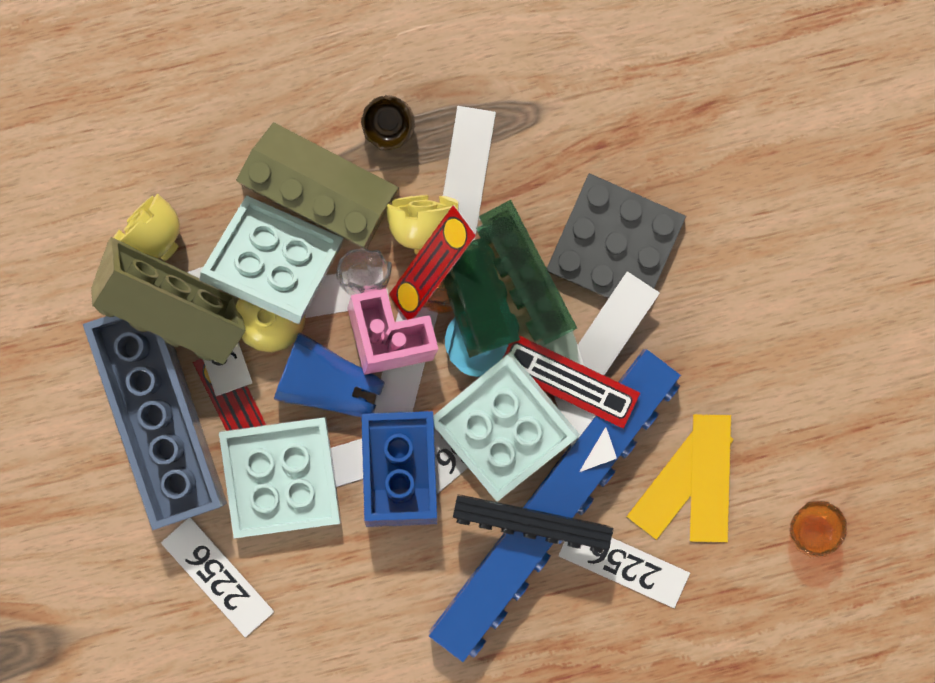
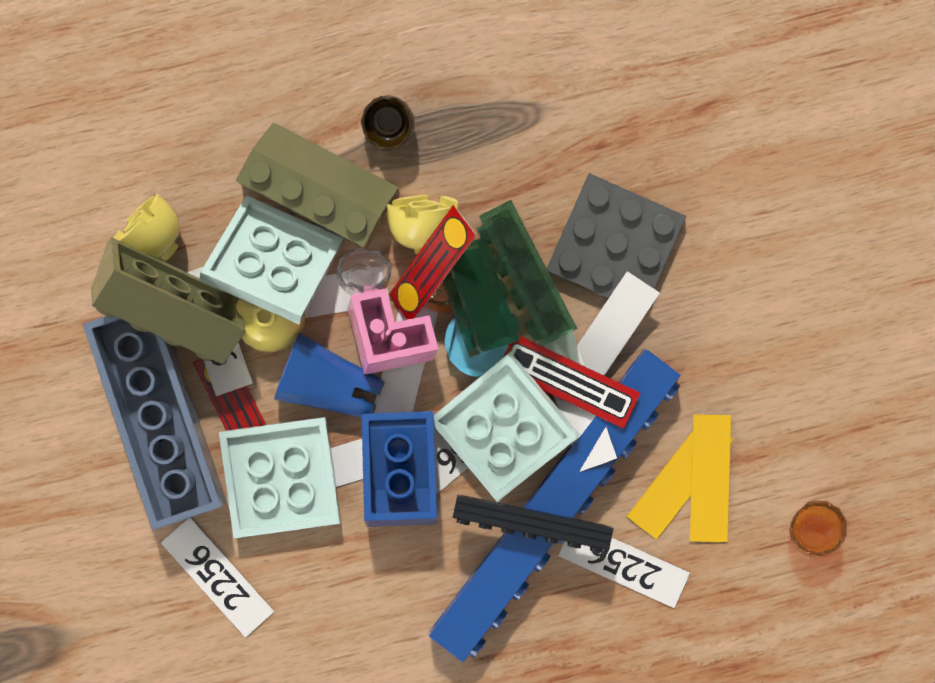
(469, 160): white sticker -> none

